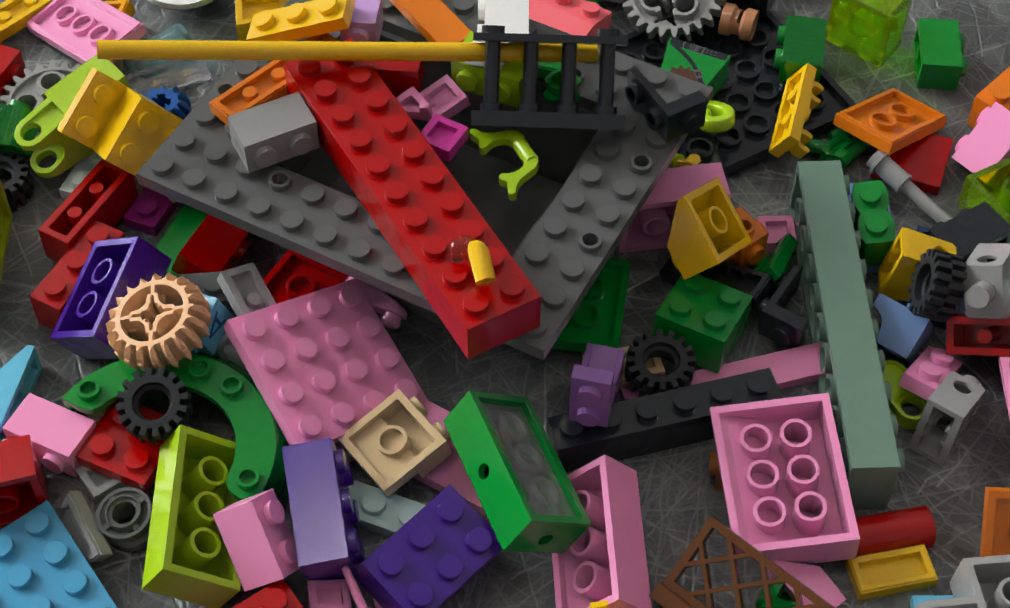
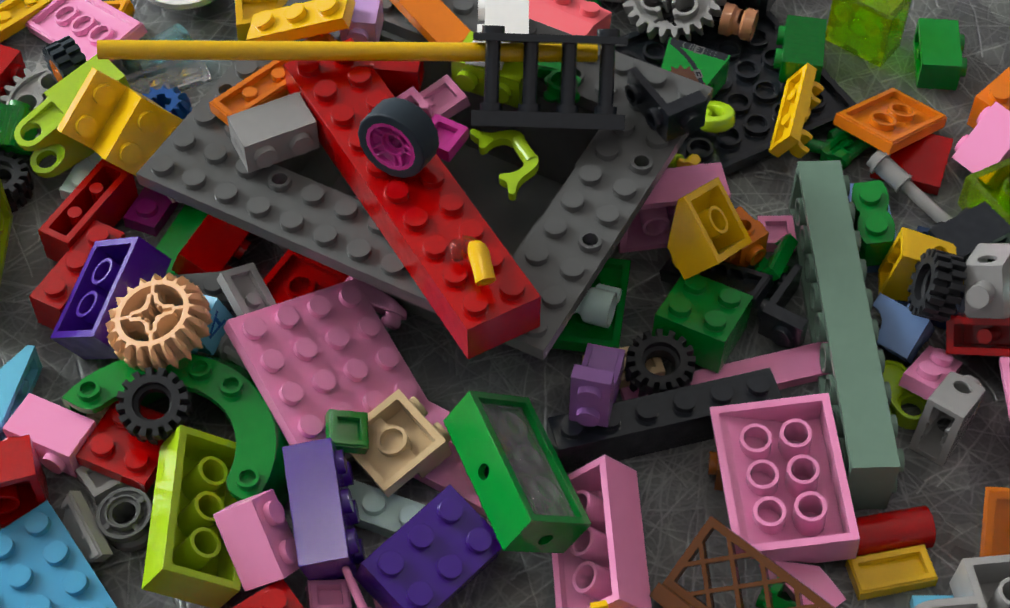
(63, 57): none -> black wheel
(348, 430): none -> green tile
(398, 137): none -> black wheel
(599, 305): none -> light aqua piece

